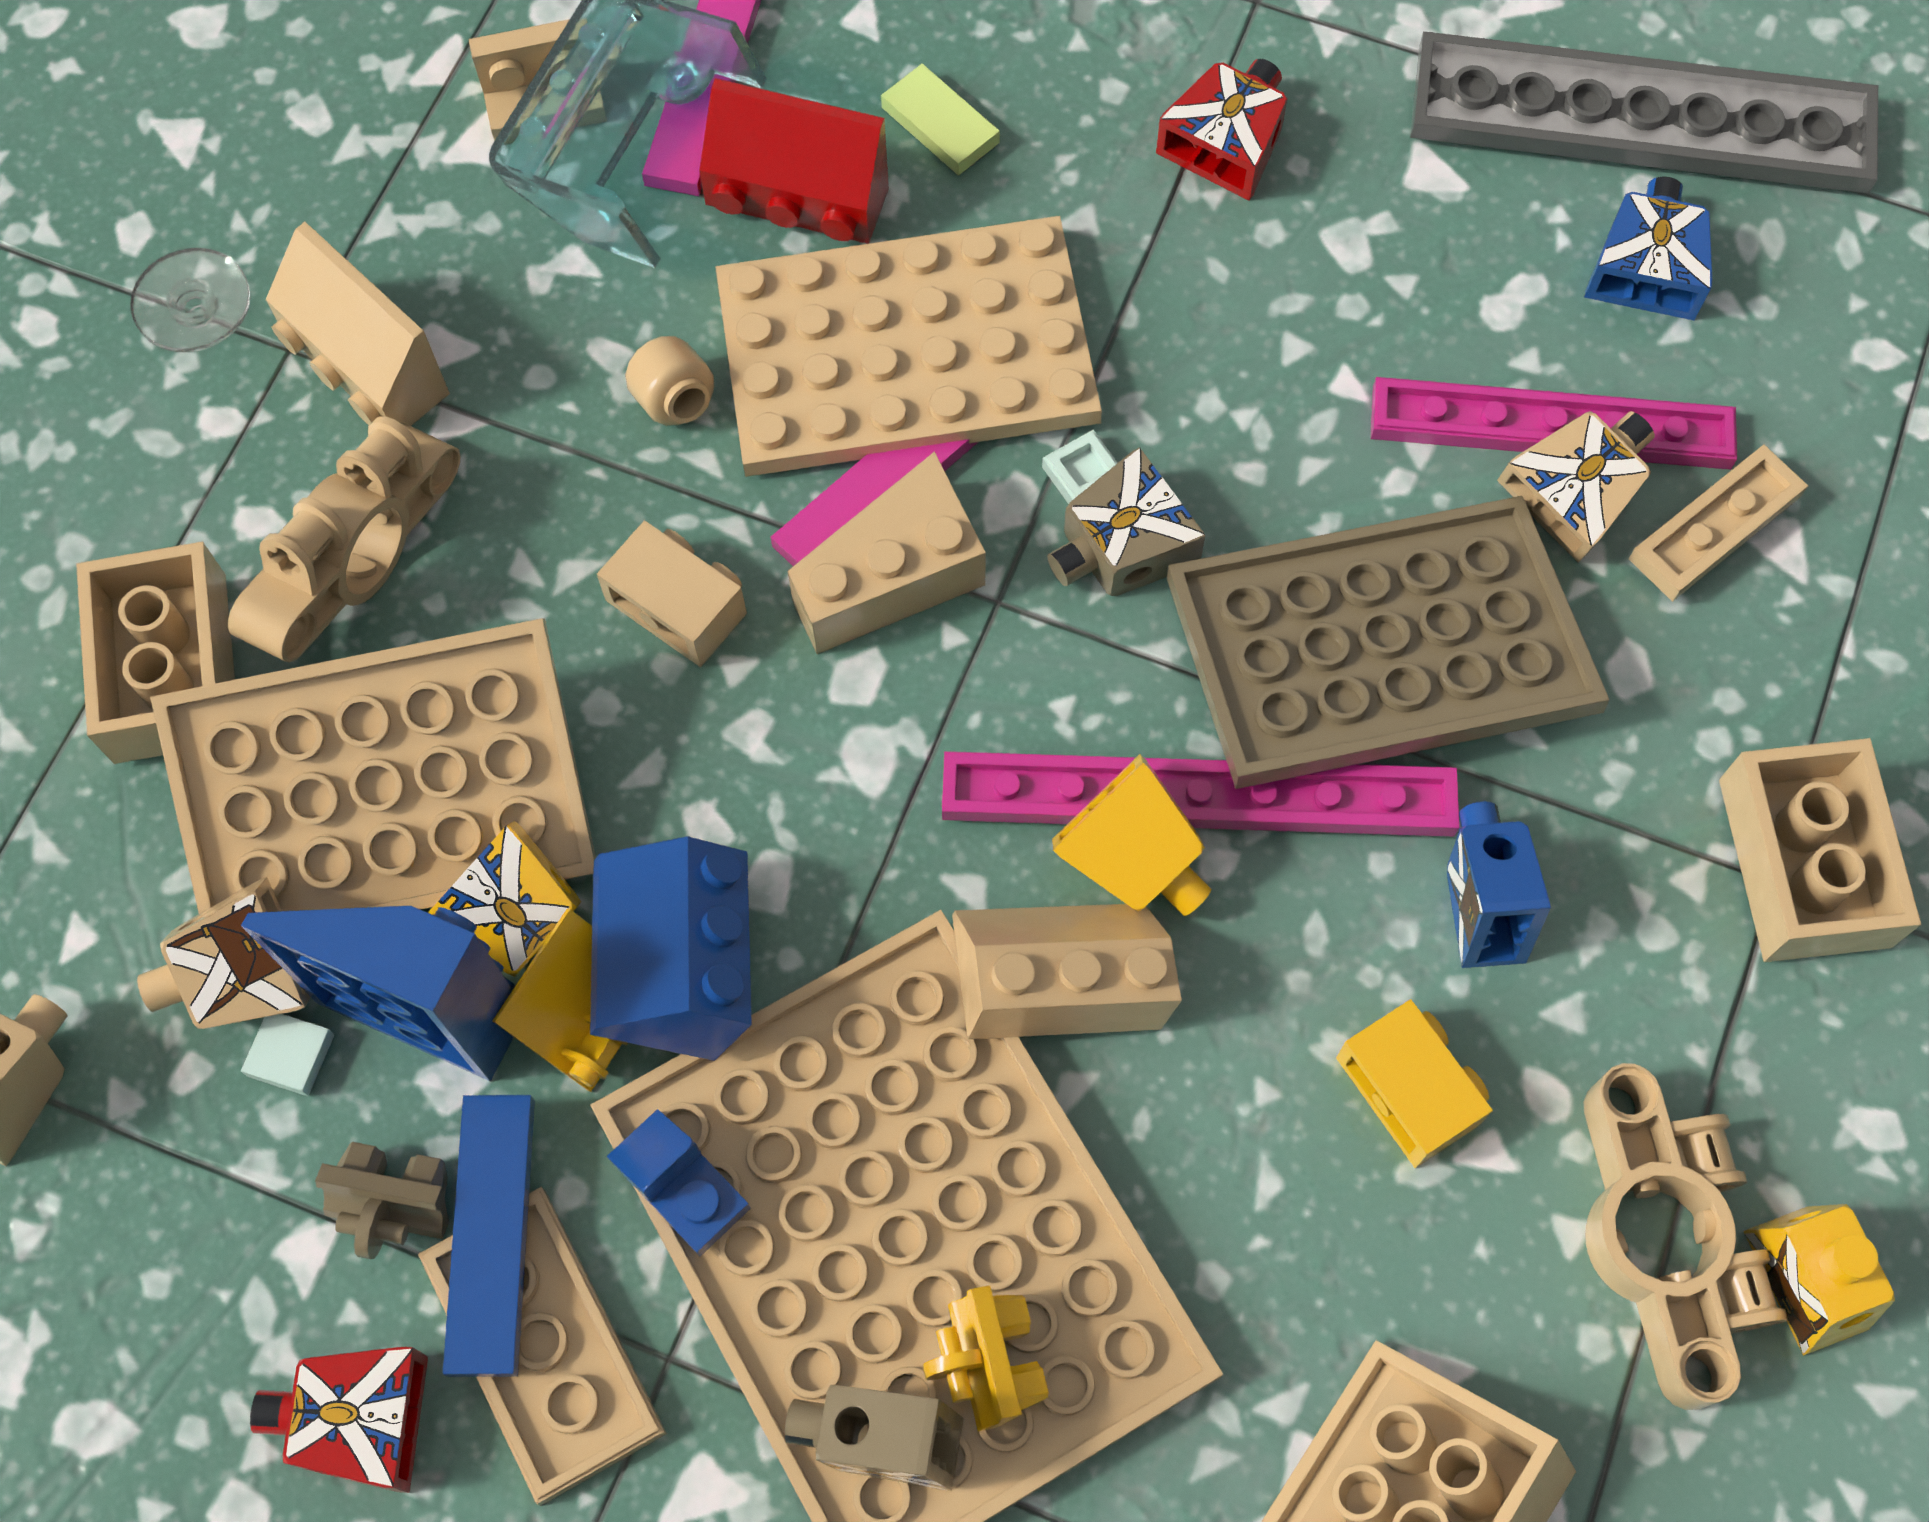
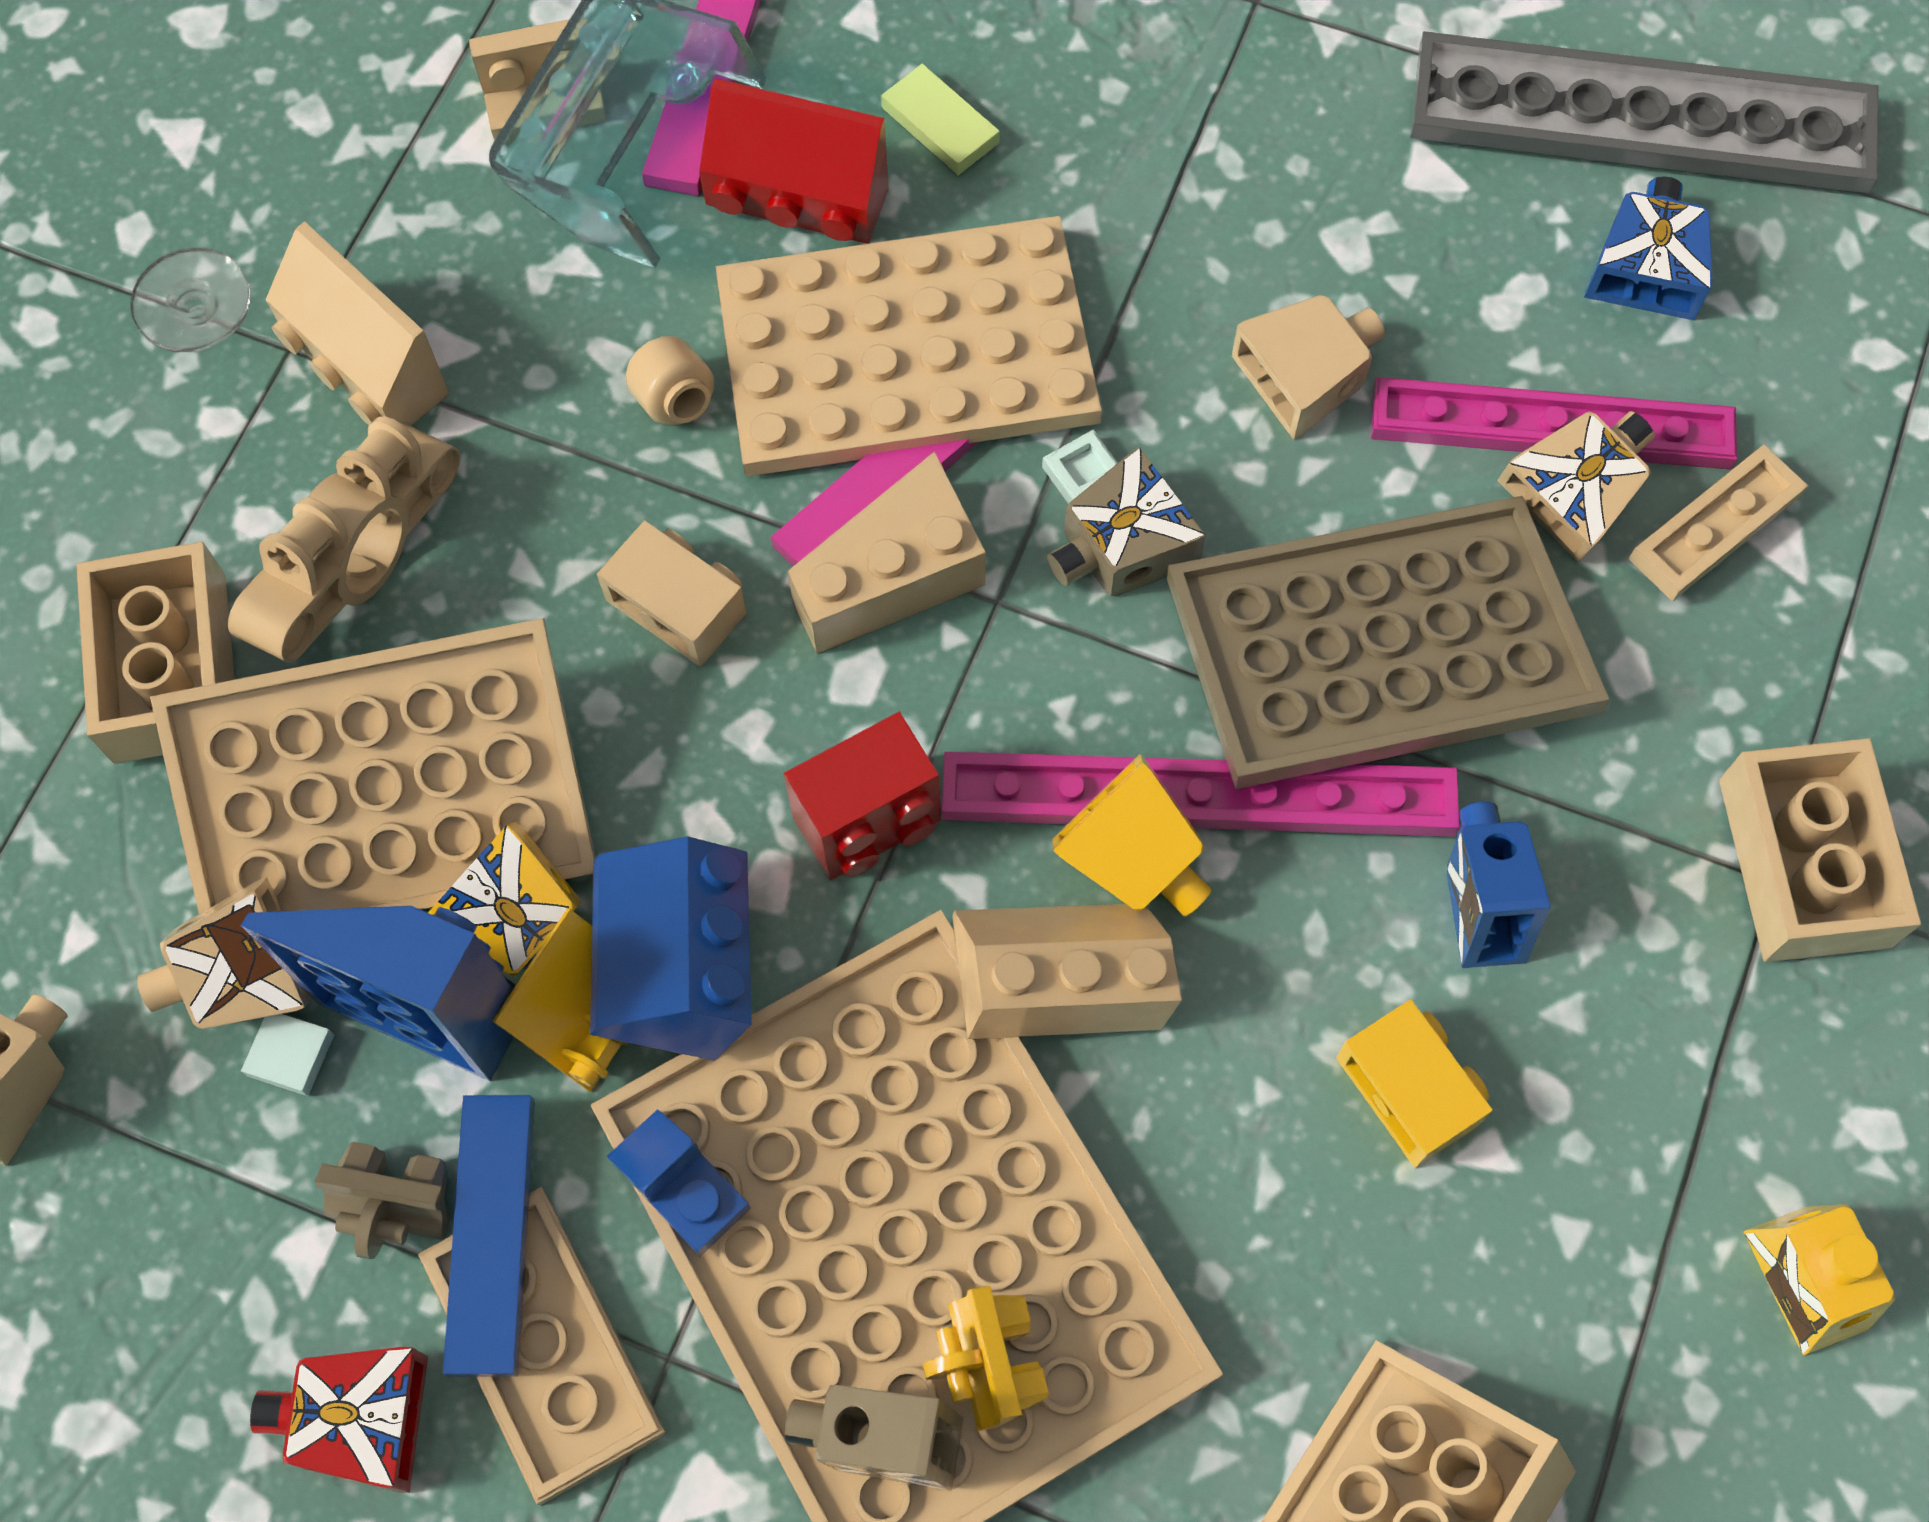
(865, 797): none -> red brick
(1226, 125): torso -> none
(1306, 358): none -> tan torso
(1693, 1164): tan piece -> none

